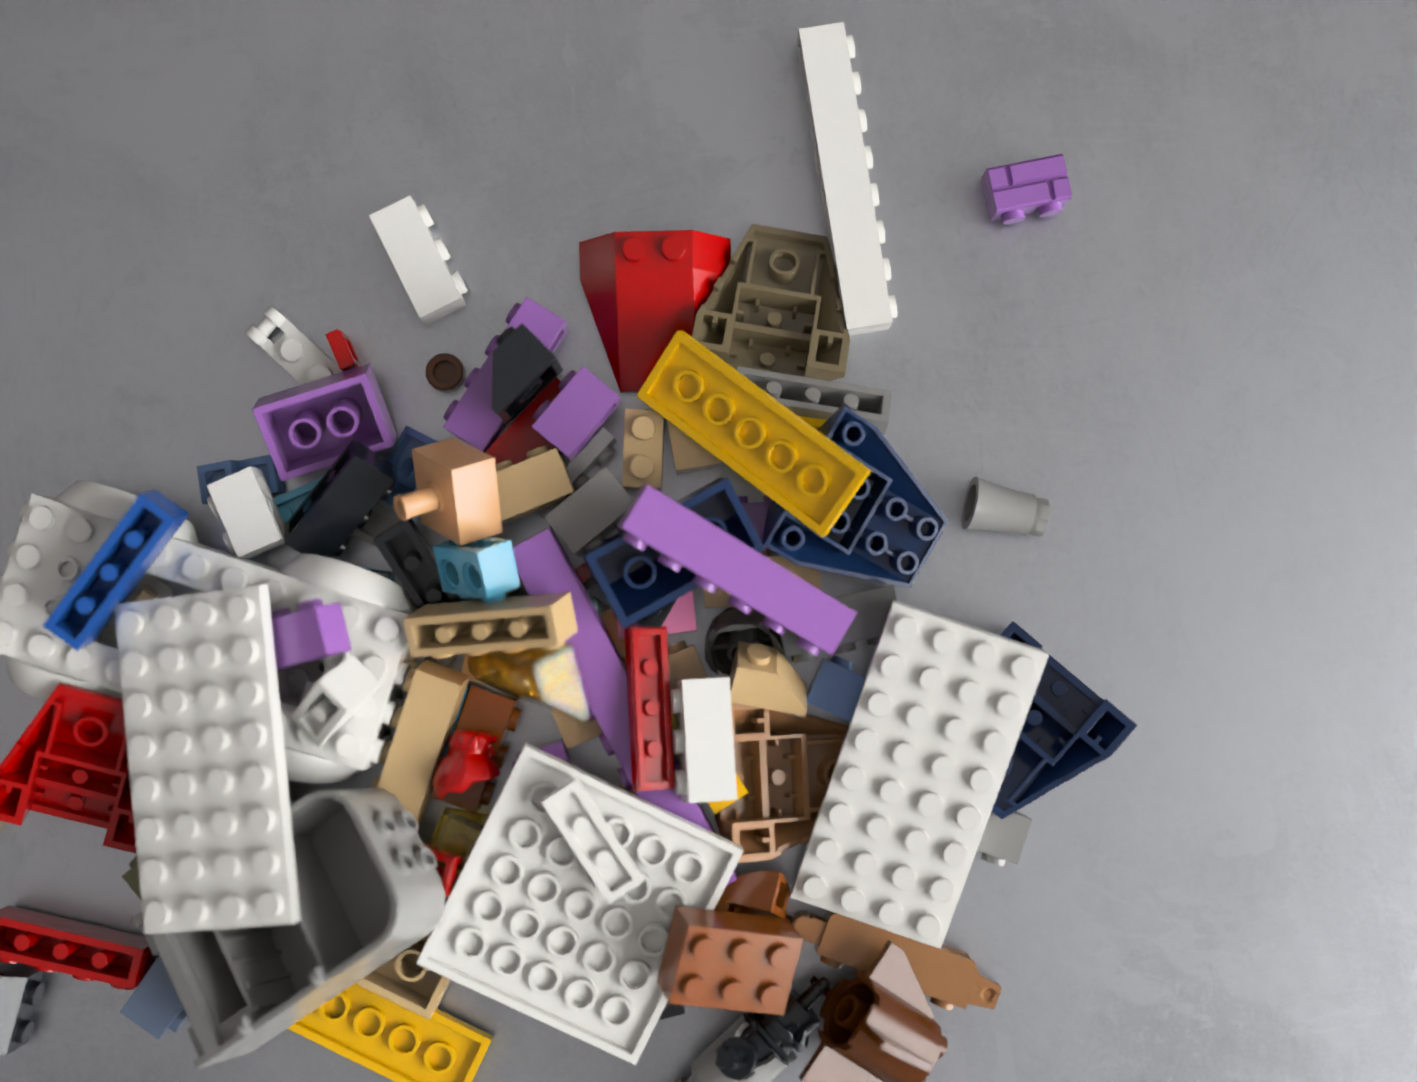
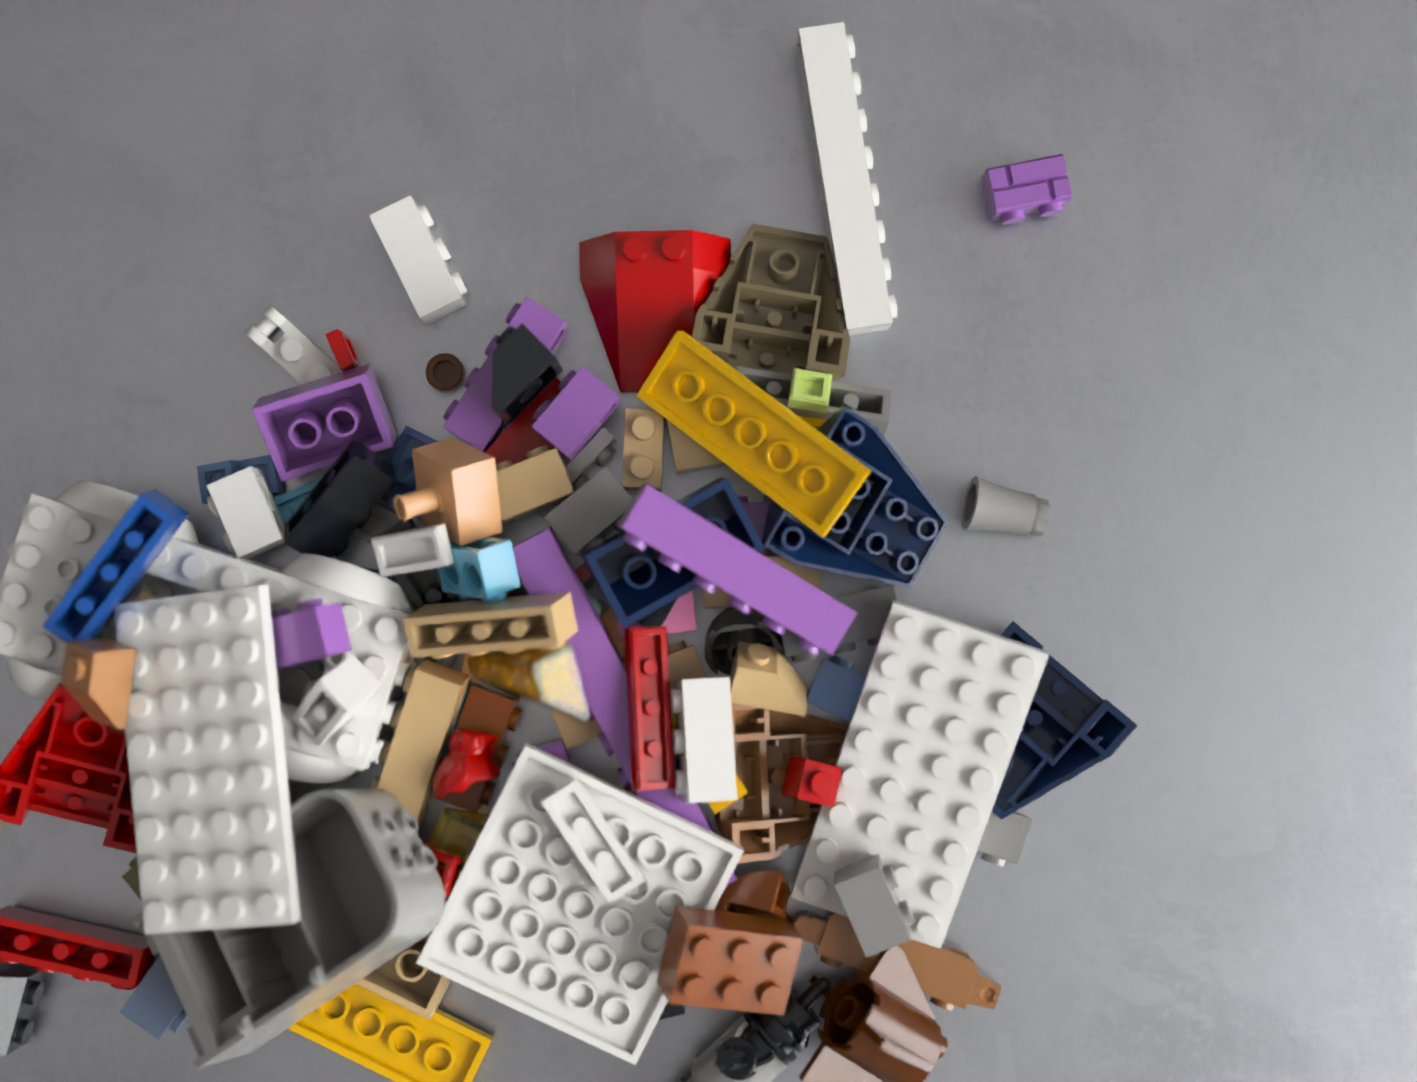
(100, 678): none -> medium nougat slope
(412, 550): none -> white tile
(809, 390): none -> yellowish green tile
(811, 781): none -> red brick
(873, 905): none -> light grey brick

